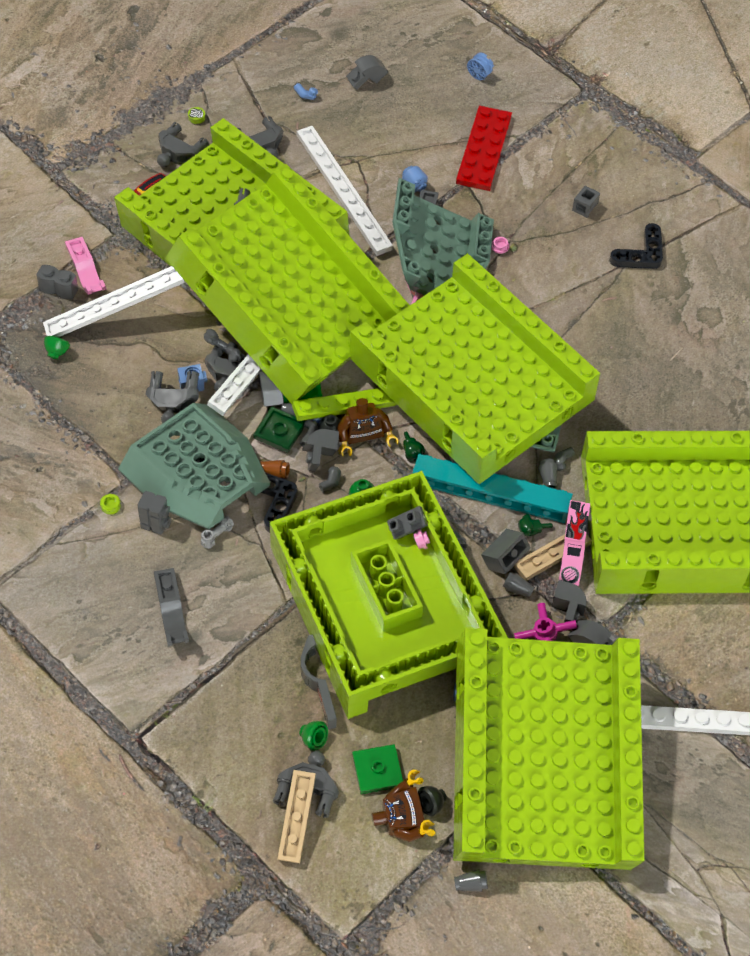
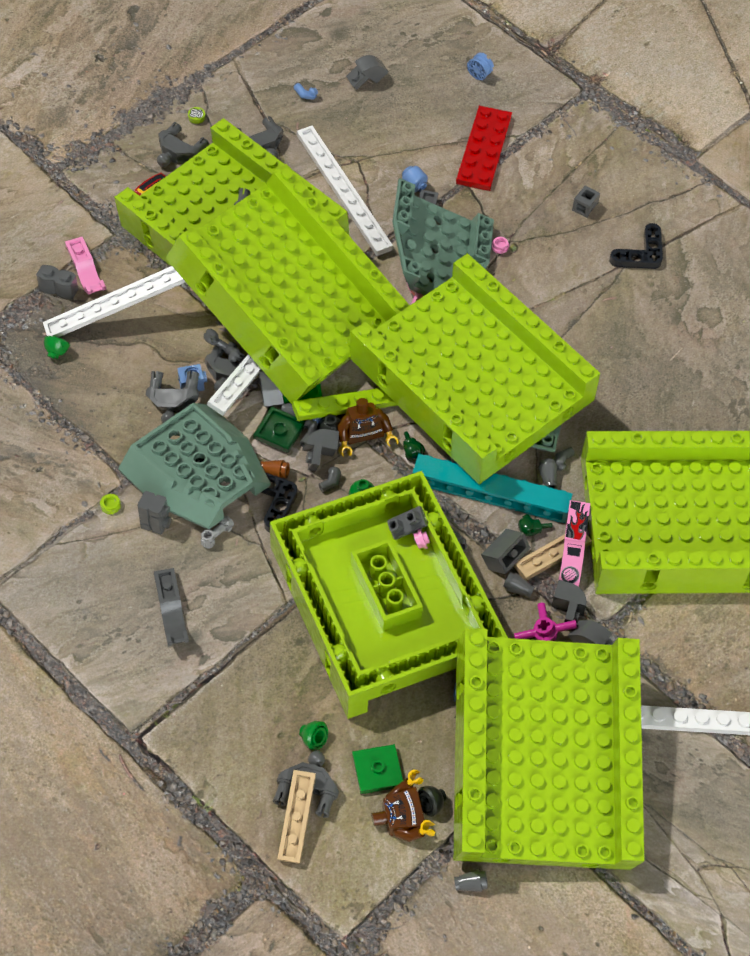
(316, 684): dark grey piece -> none

